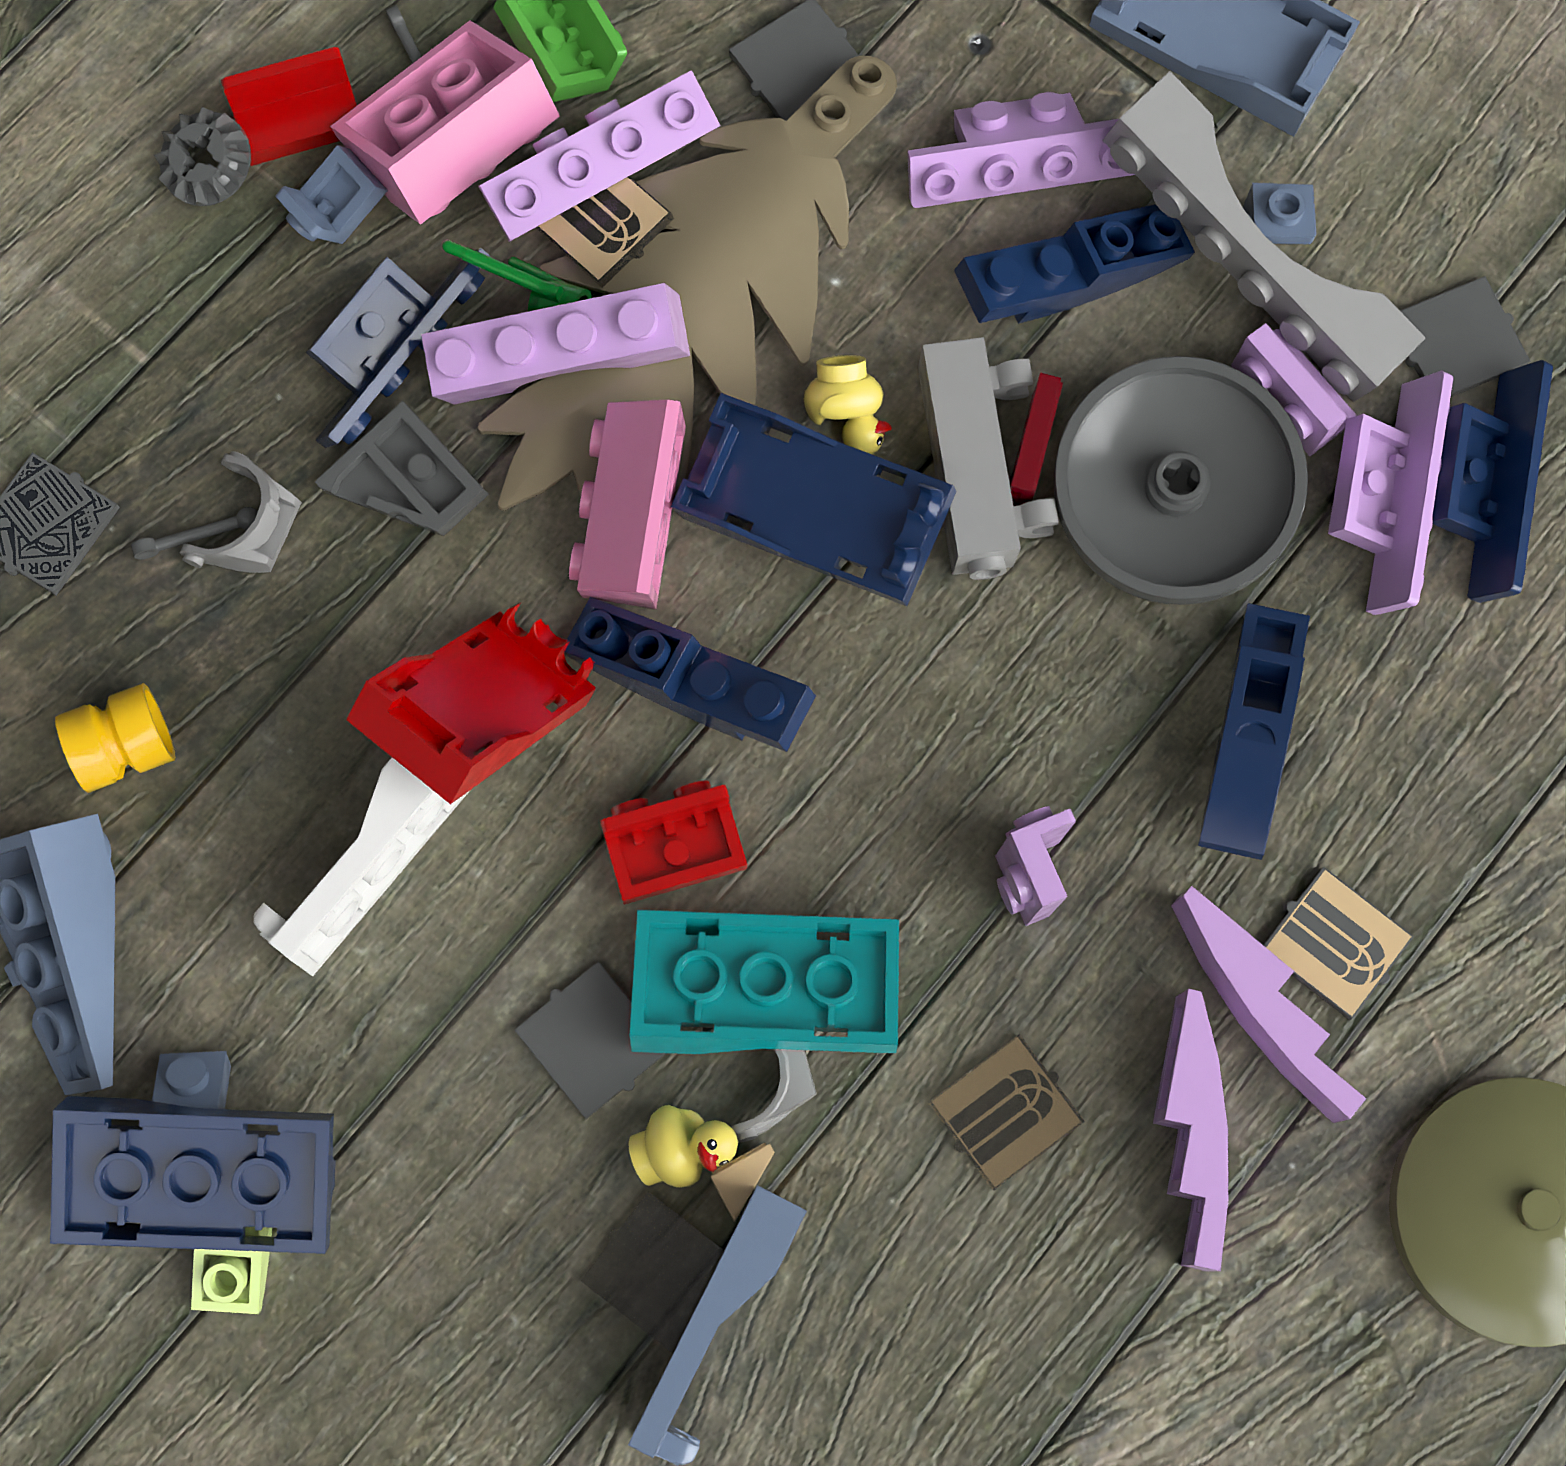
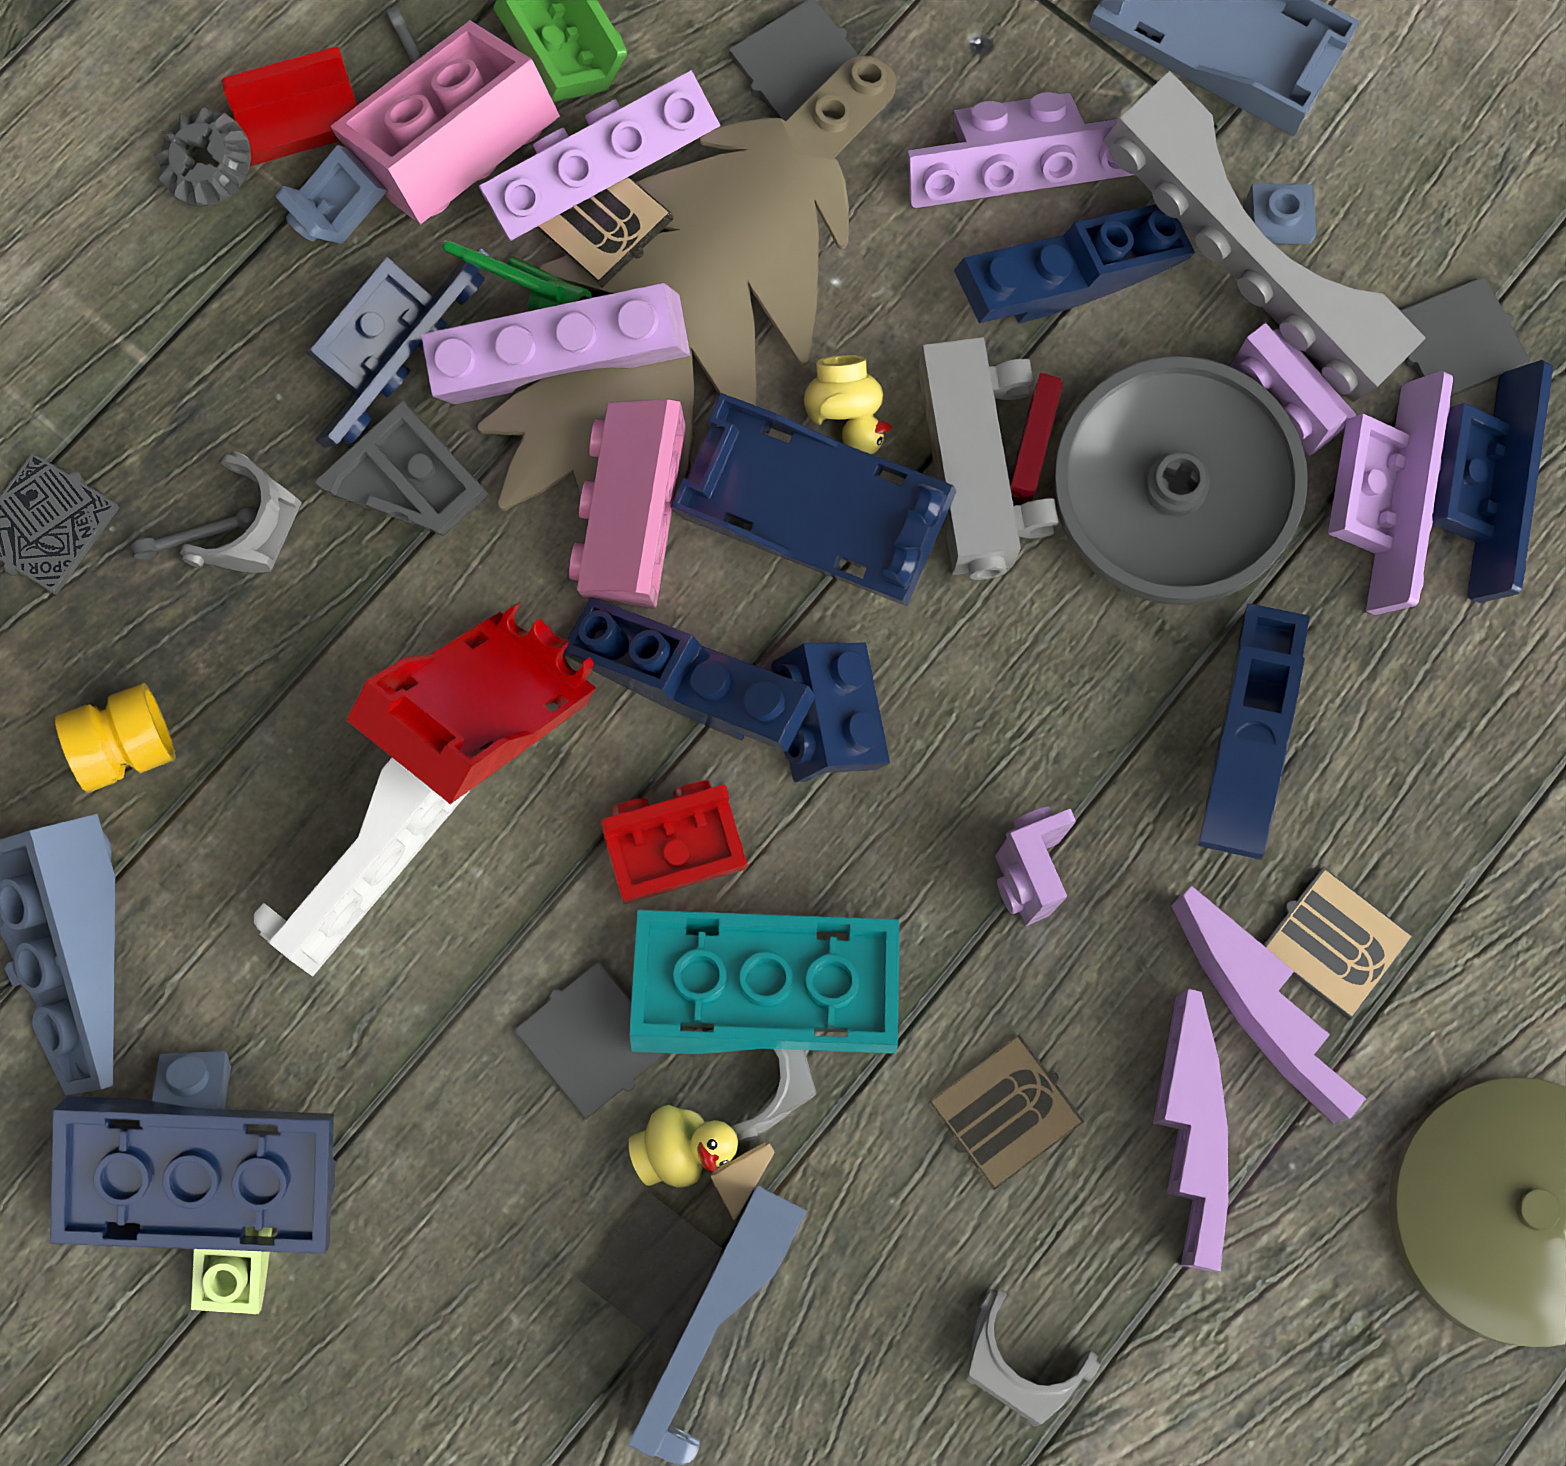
(844, 720): none -> dark blue bracket
(994, 1376): none -> light grey helmet

